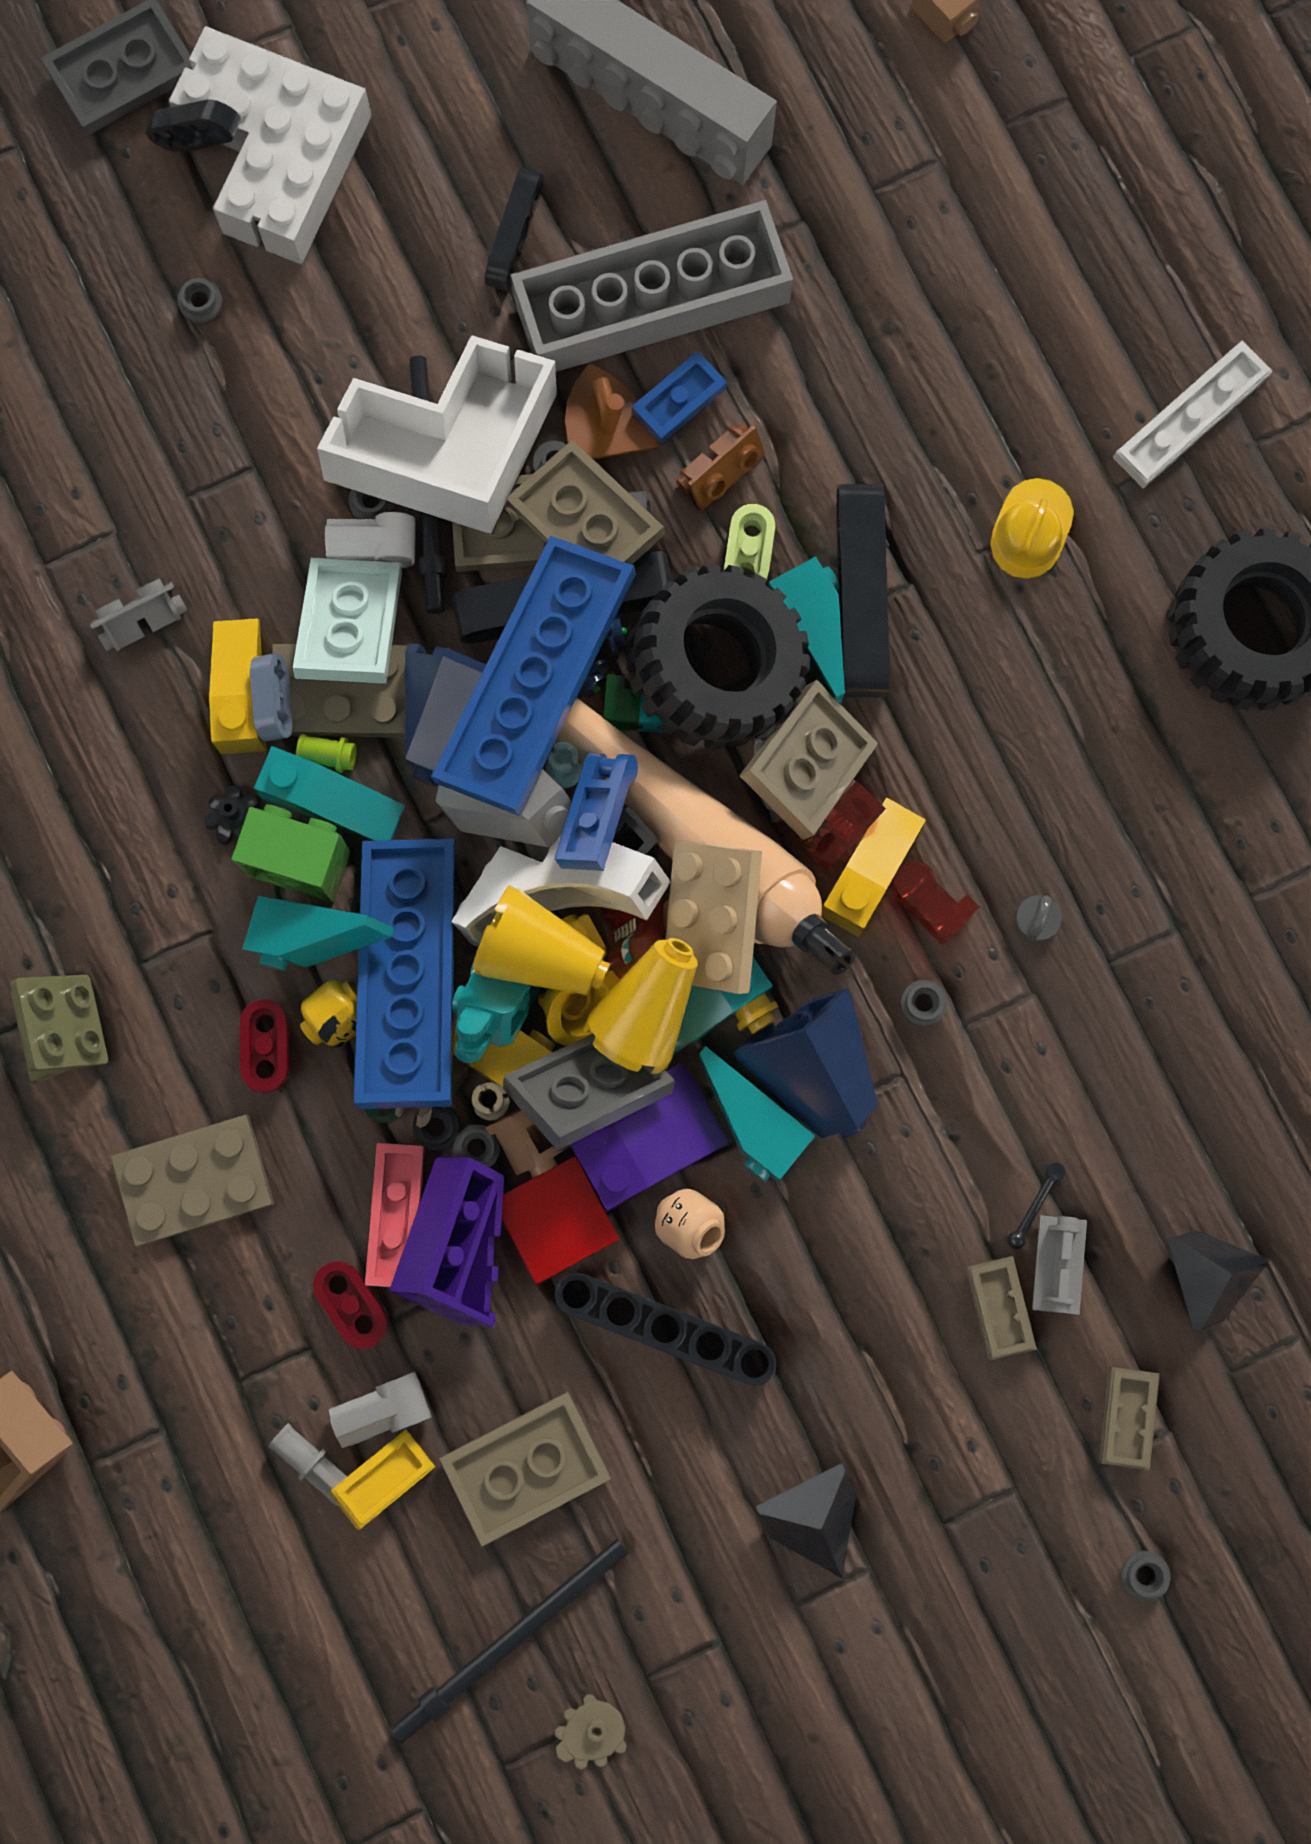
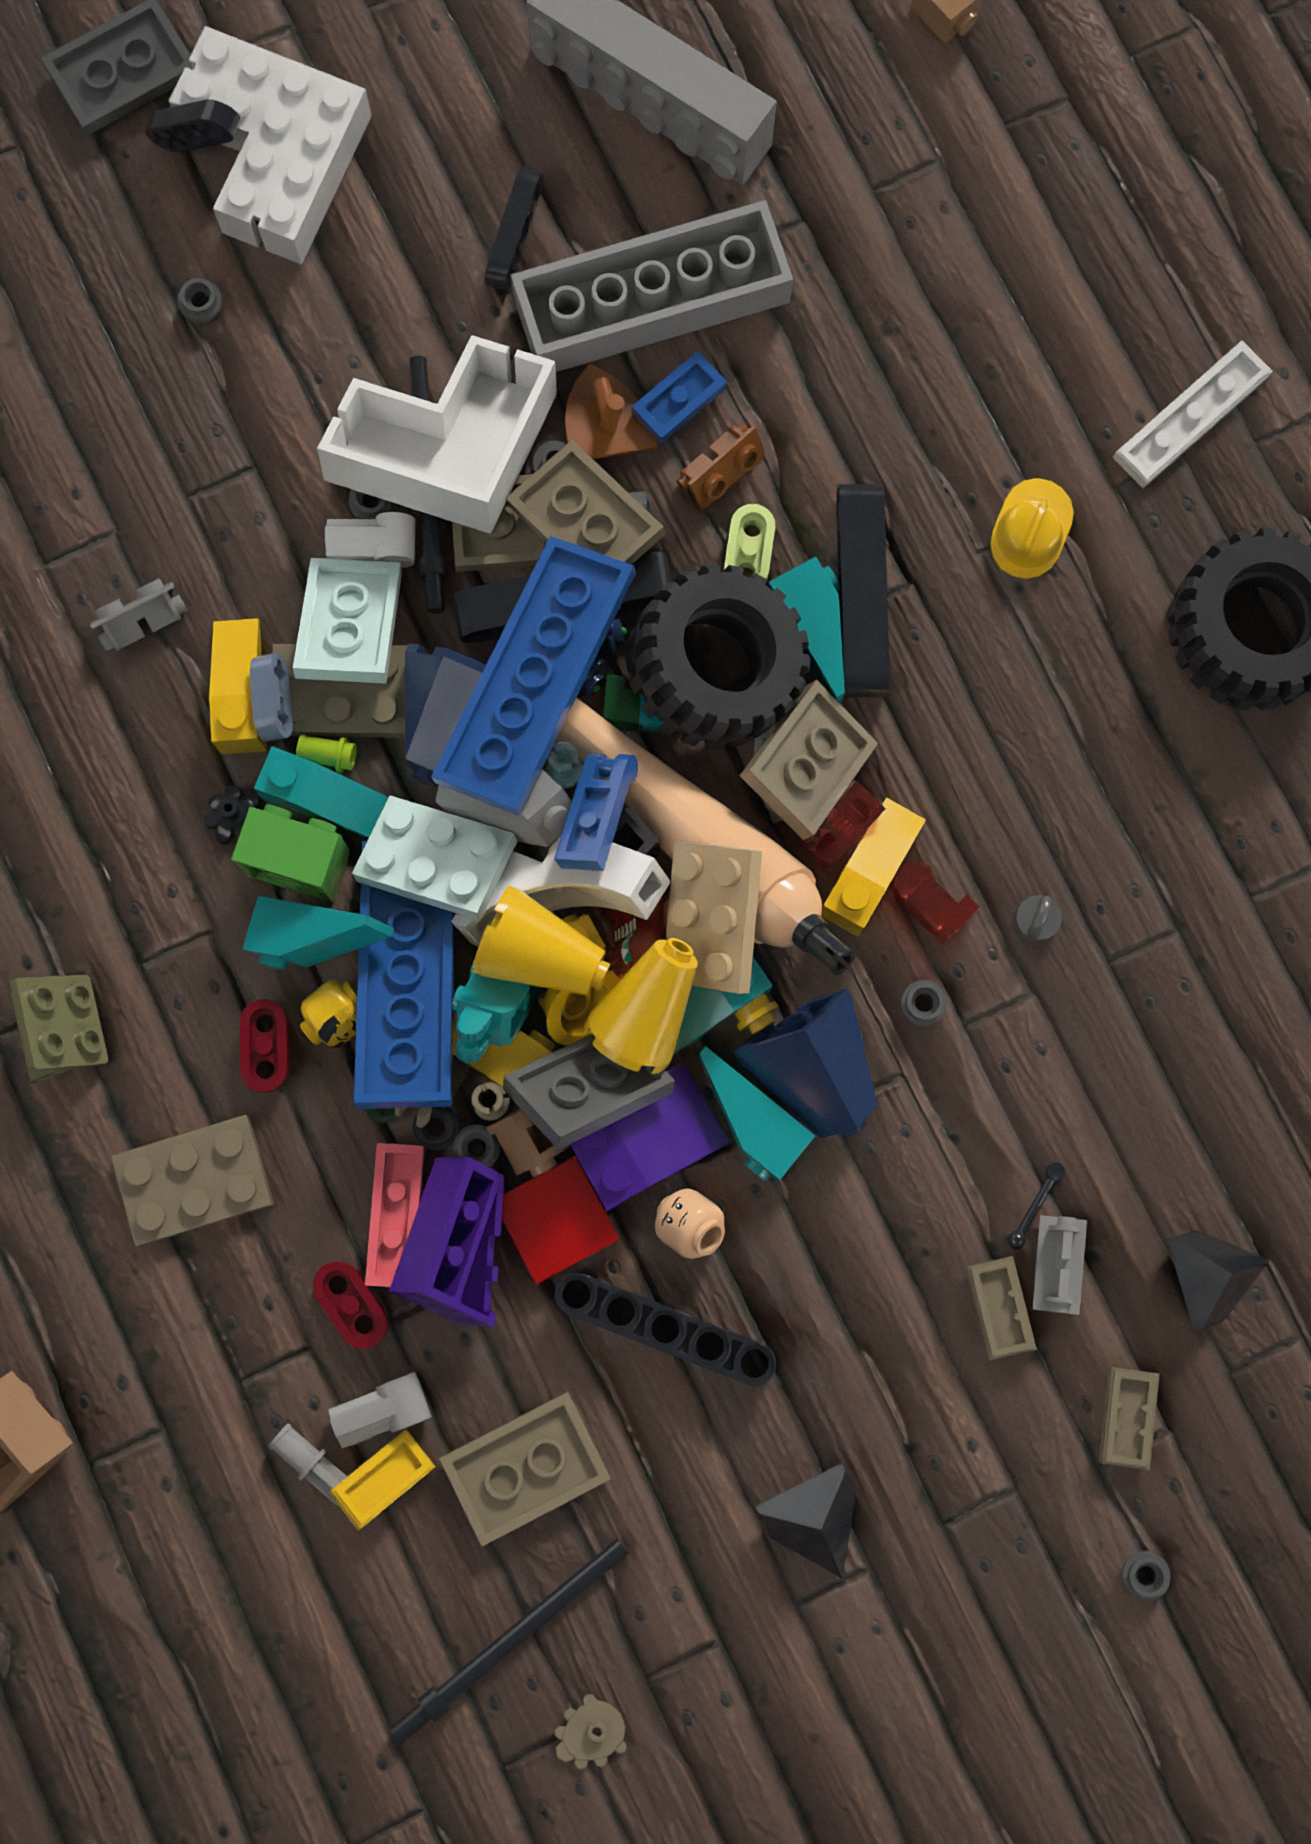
(435, 857): none -> light aqua plate

